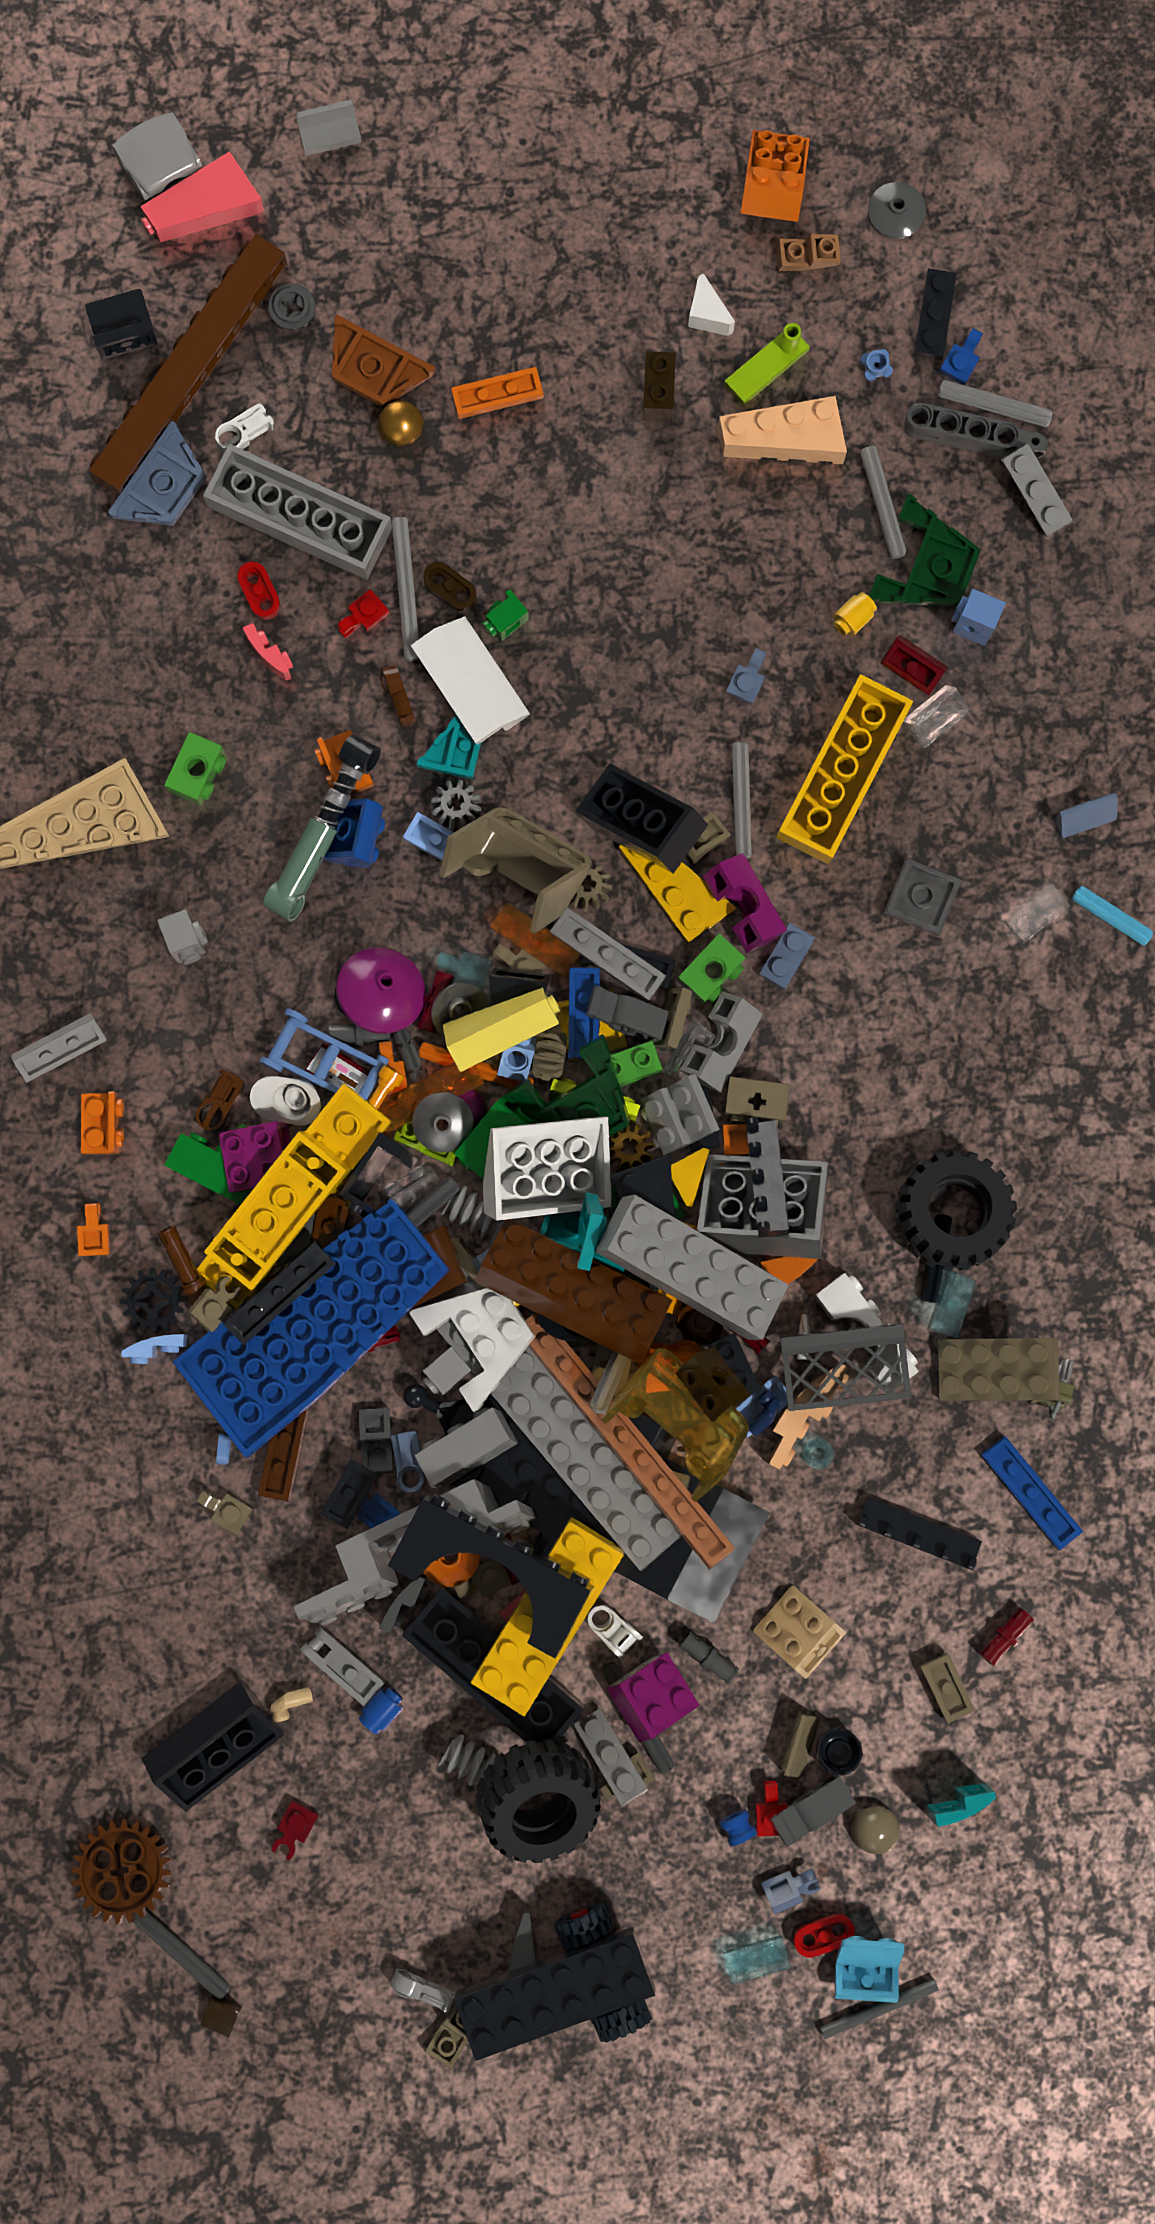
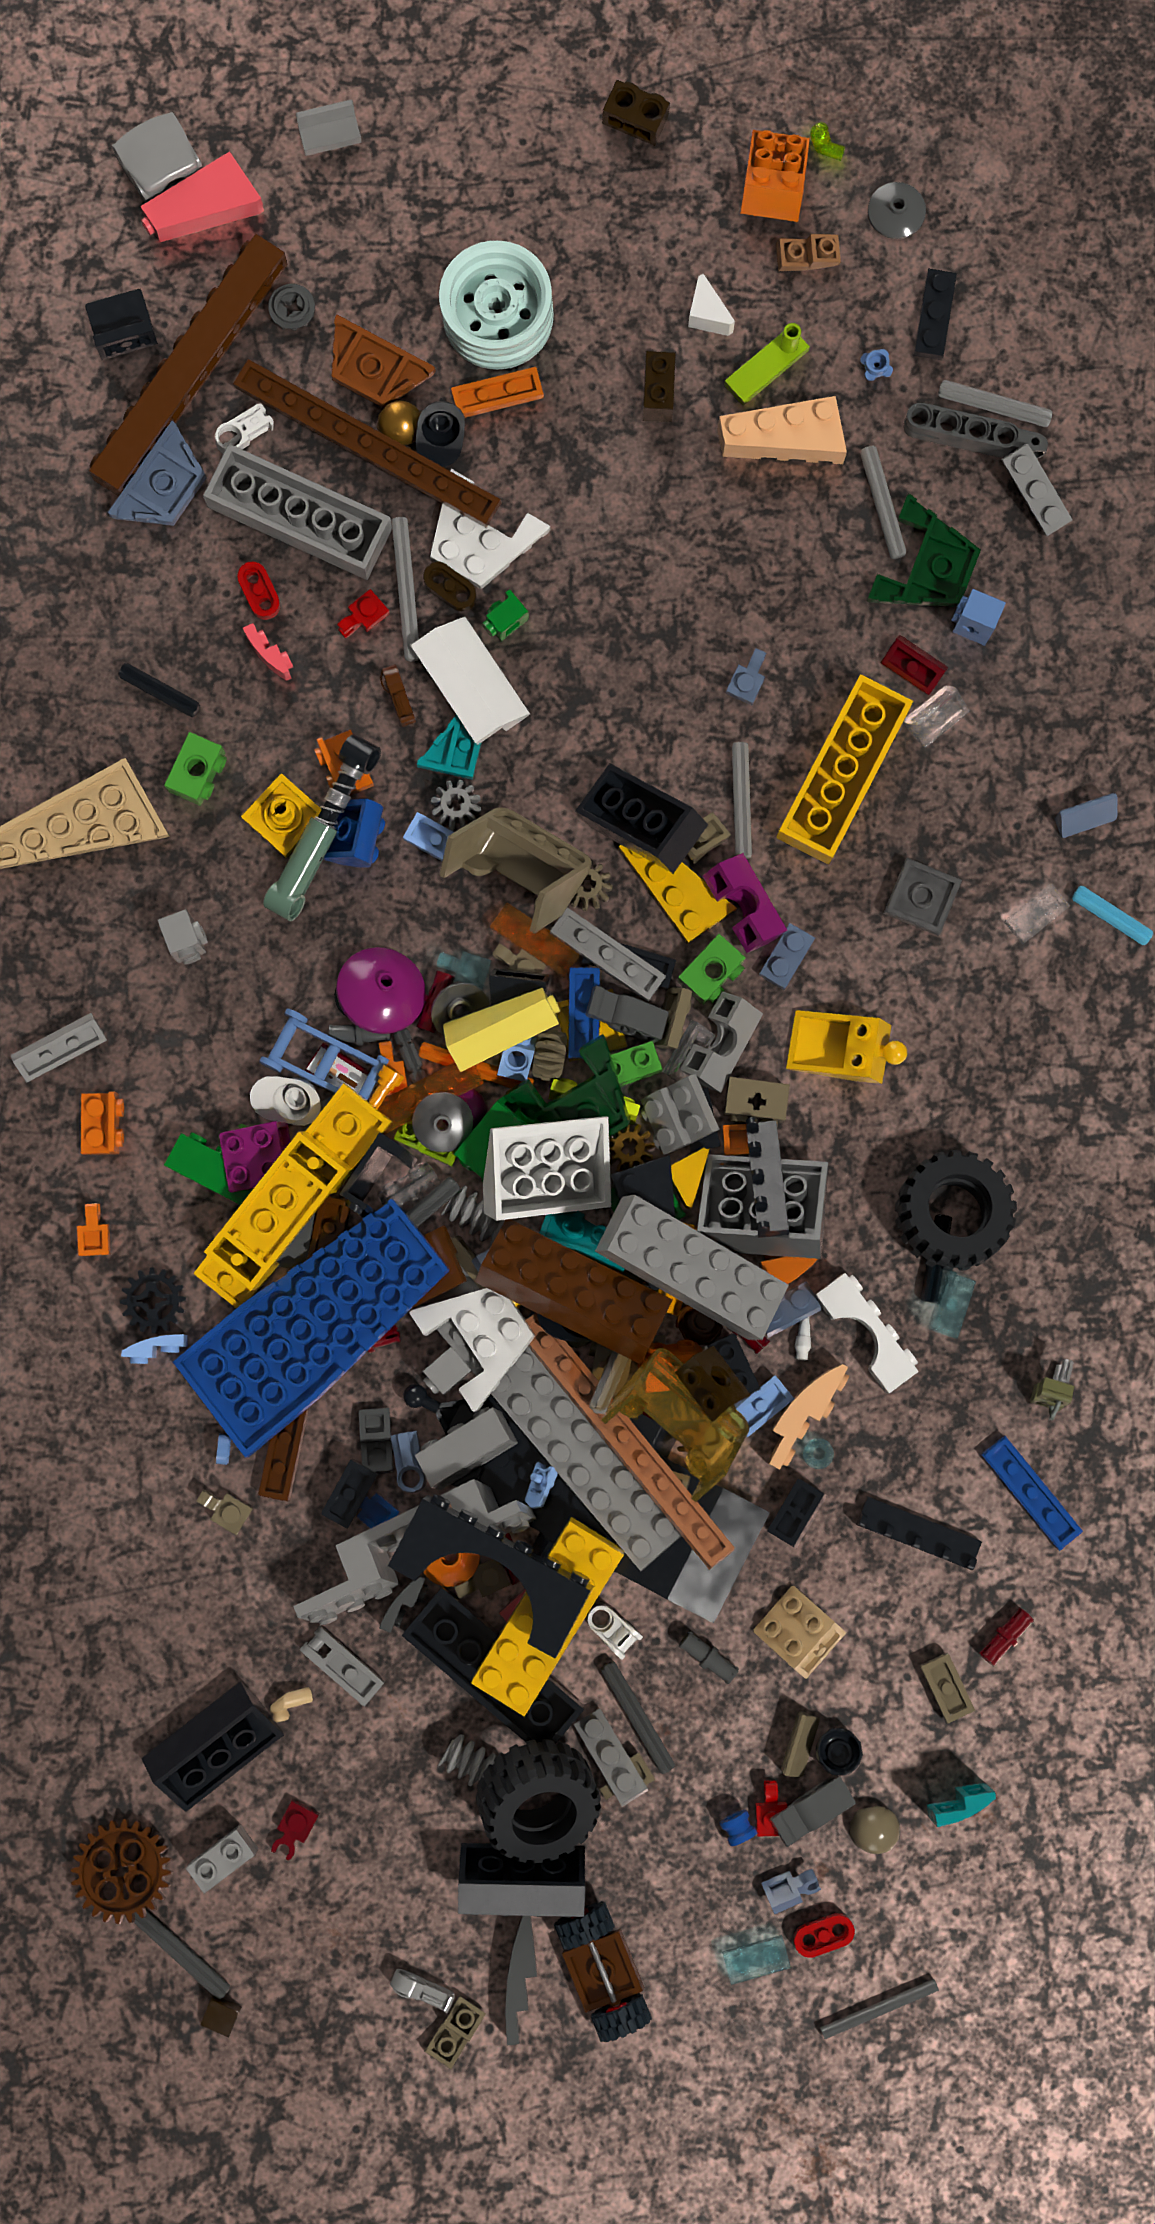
(159, 690): none -> black axle
(192, 1283): reddish brown pin -> none
(211, 1306): dark tan plate -> none
(222, 1858): none -> light grey brick
(223, 1095): reddish brown piece -> none
(279, 1291): black hinge -> none
(281, 814): none -> yellow plate
(367, 443): none -> reddish brown plate
(381, 1710): blue brick -> none
(440, 432): none -> black piece
(467, 276): none -> light aqua wheel
(480, 551): none -> white wing
(507, 1887): none -> black brick
(541, 1481): none -> light blue piece
(554, 1993): black brick -> none
(590, 1225): teal wing -> none
(631, 118): none -> dark brown brick
(653, 1697): magenta brick -> none
(767, 1415): dark blue arm -> none
(794, 1307): none -> sand blue plate
(797, 1513): none -> black hinge
(823, 144): none -> clear neon green arm
(843, 1046): none -> yellow slope
(849, 1340): dark grey fence -> none
(854, 614): yellow brick -> none
(868, 1969): medium azure bracket -> none
(961, 360): blue plate -> none
(998, 1369): dark tan plate -> none

